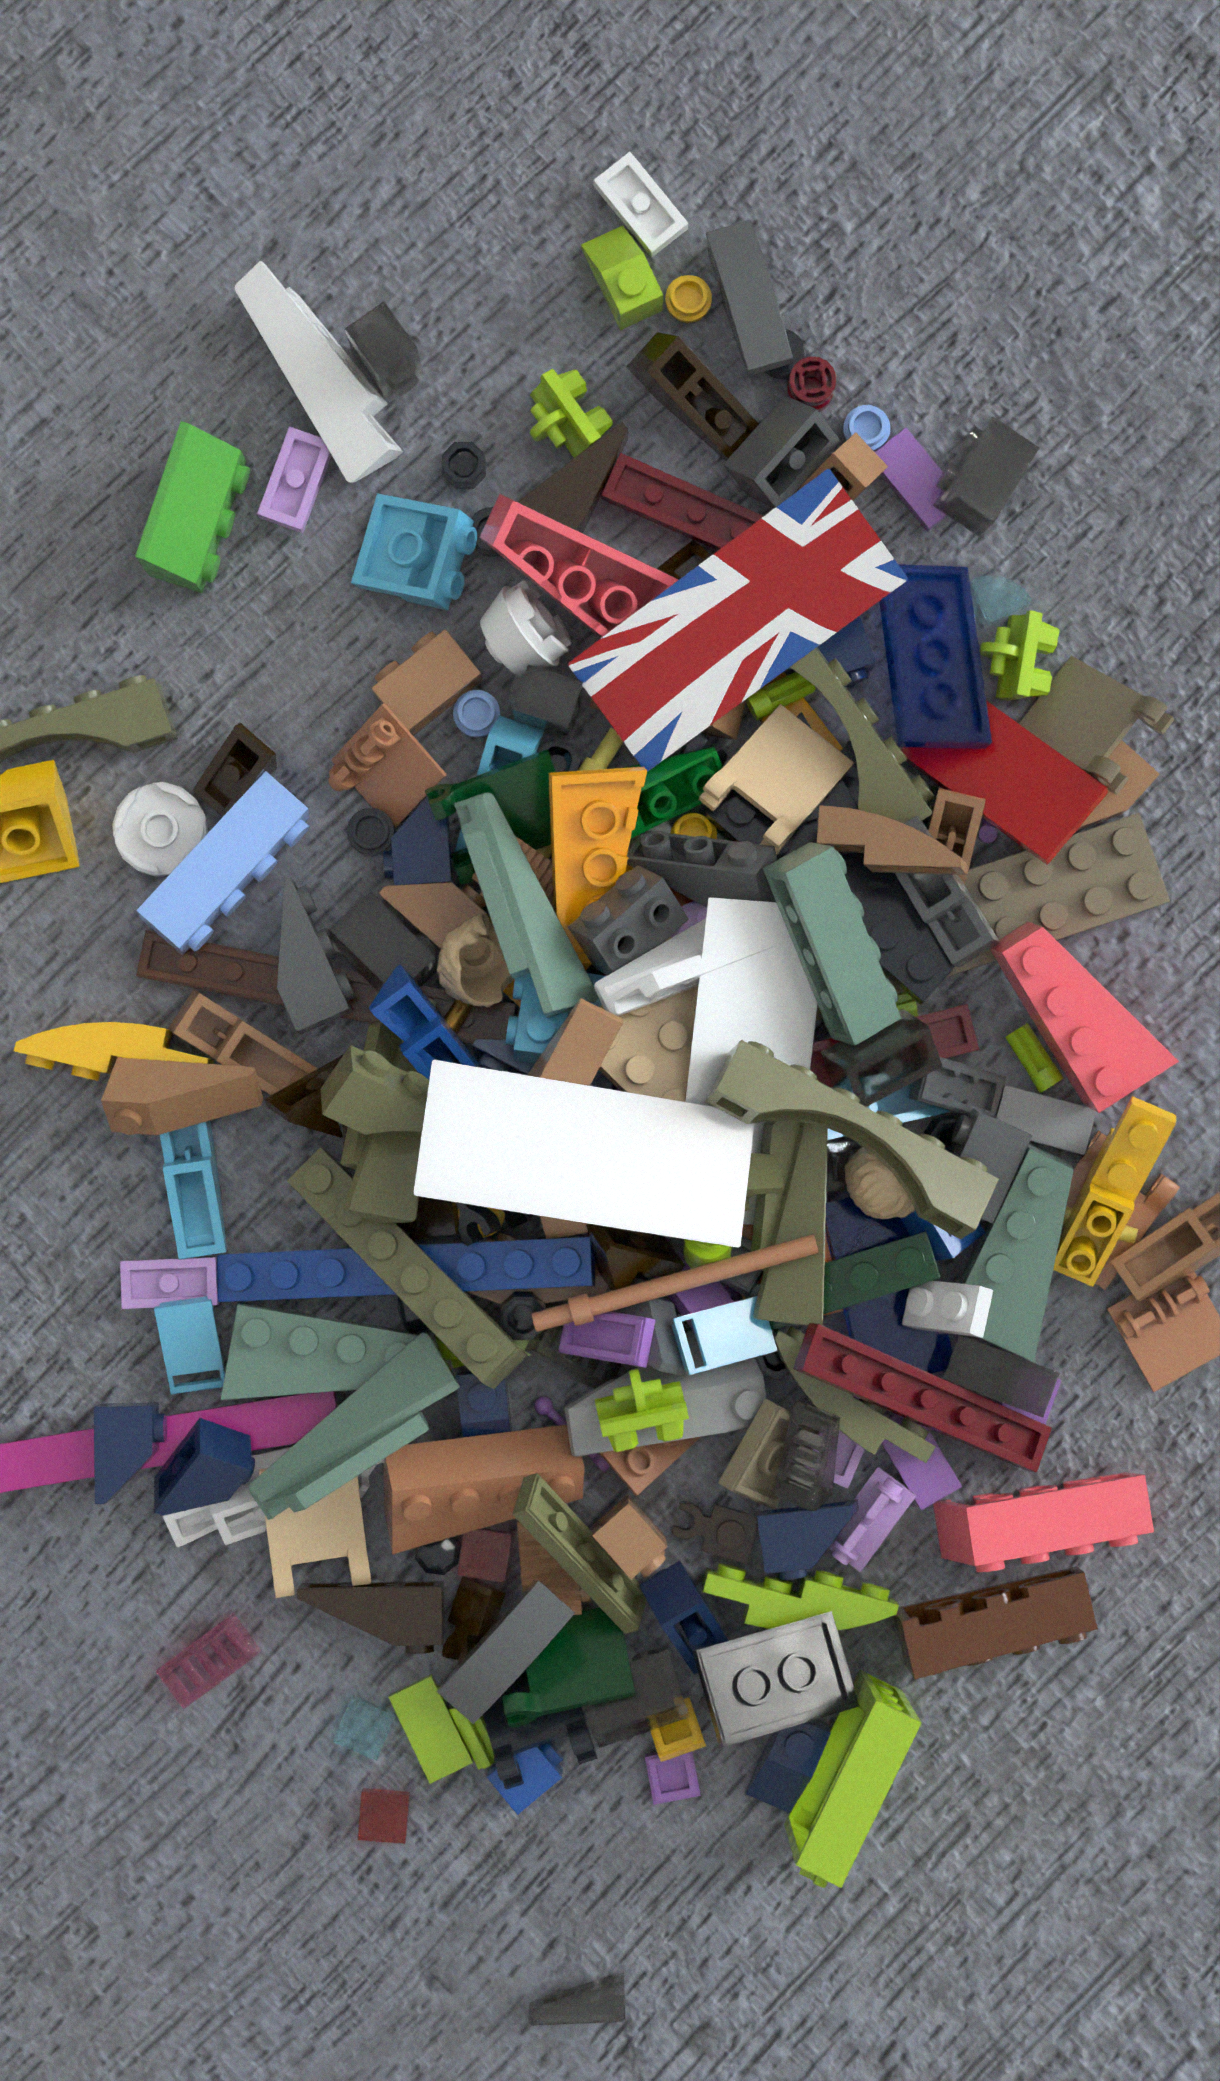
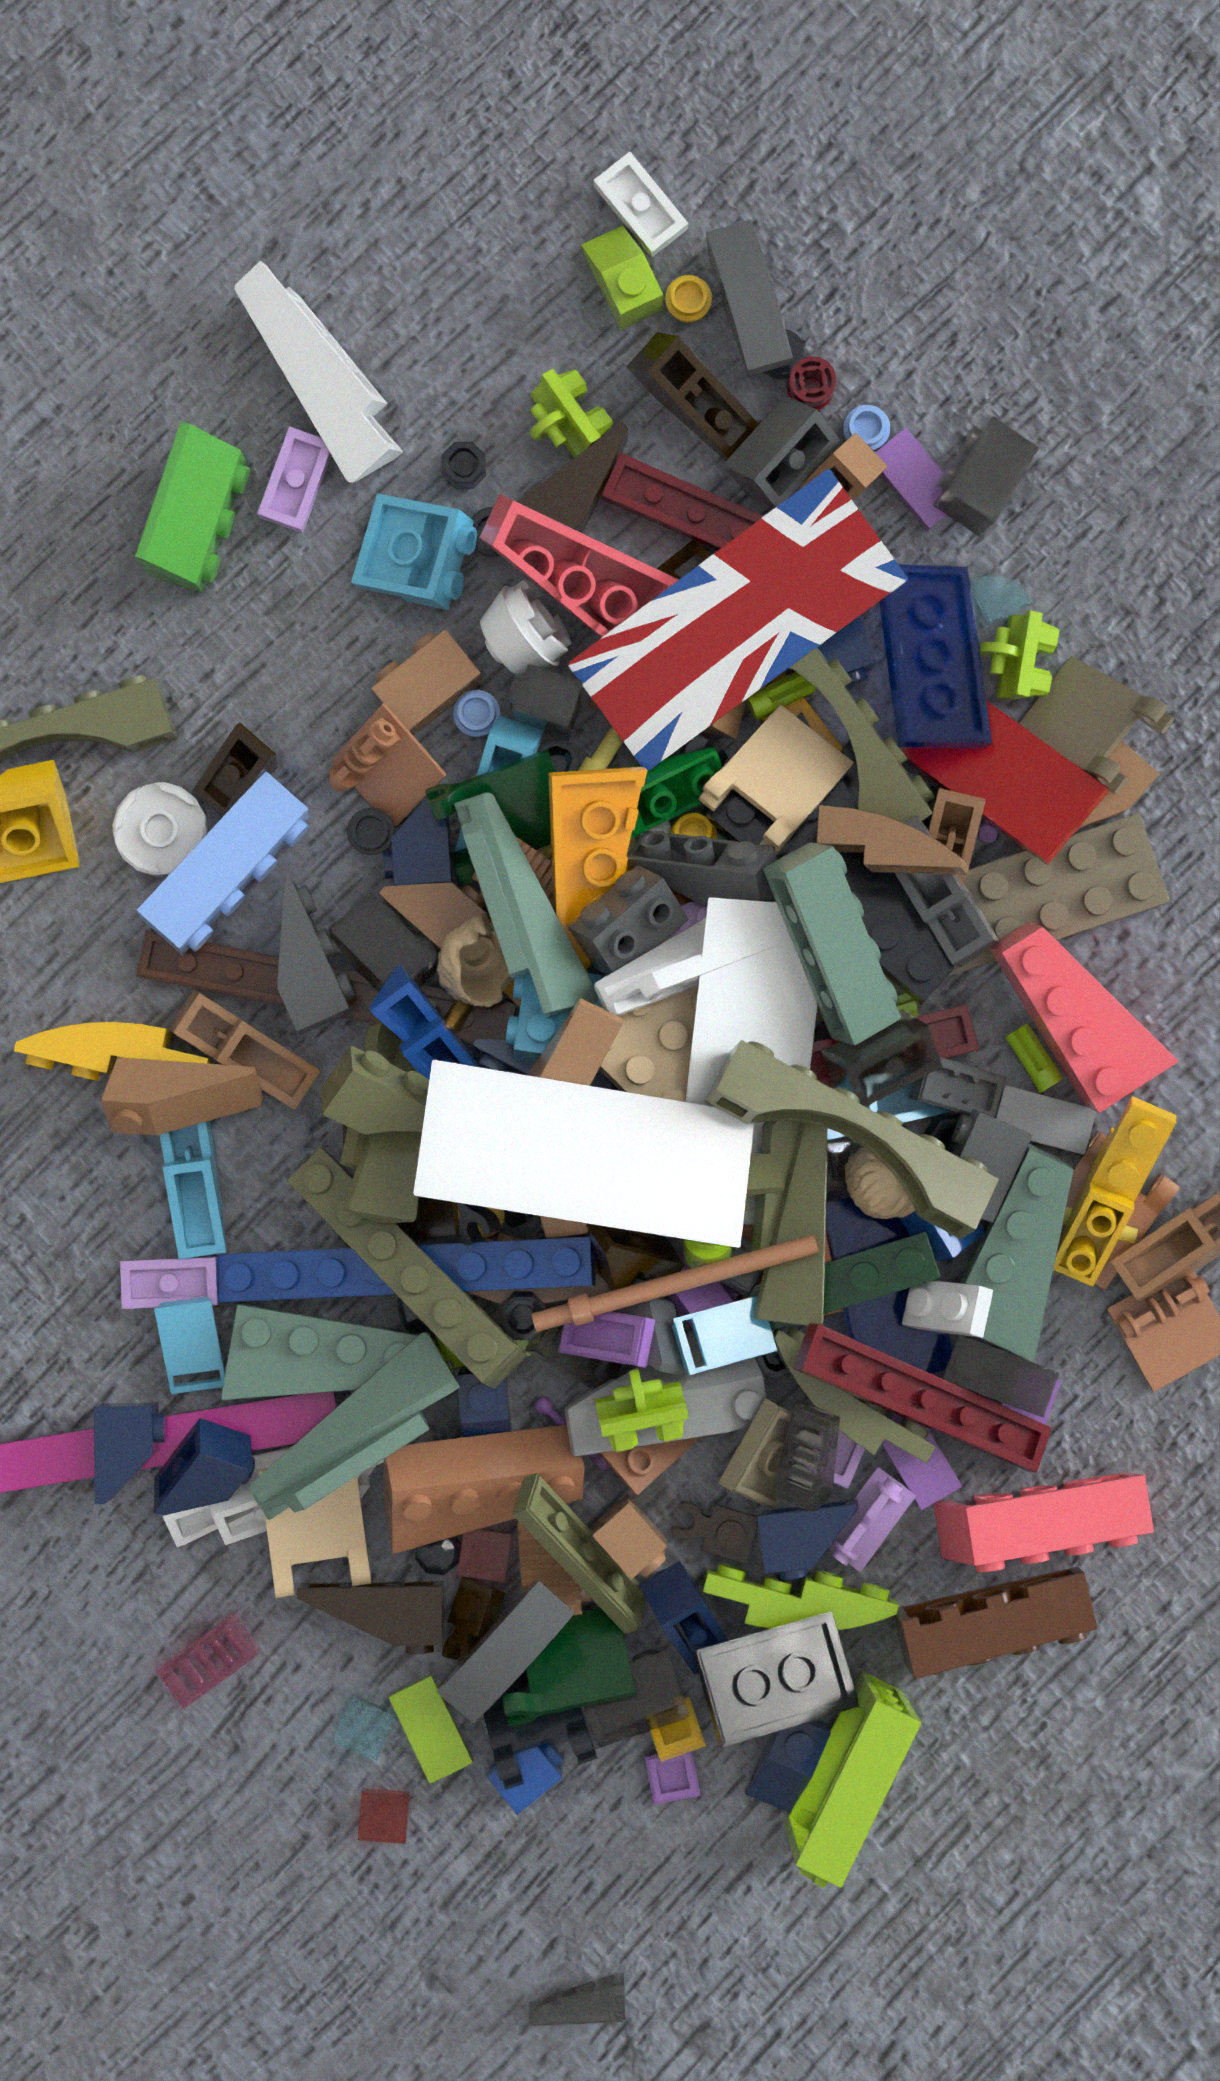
(302, 1103): dark brown slope -> none
(385, 351): clear smoke brick -> none
(475, 1738): lime piece -> none

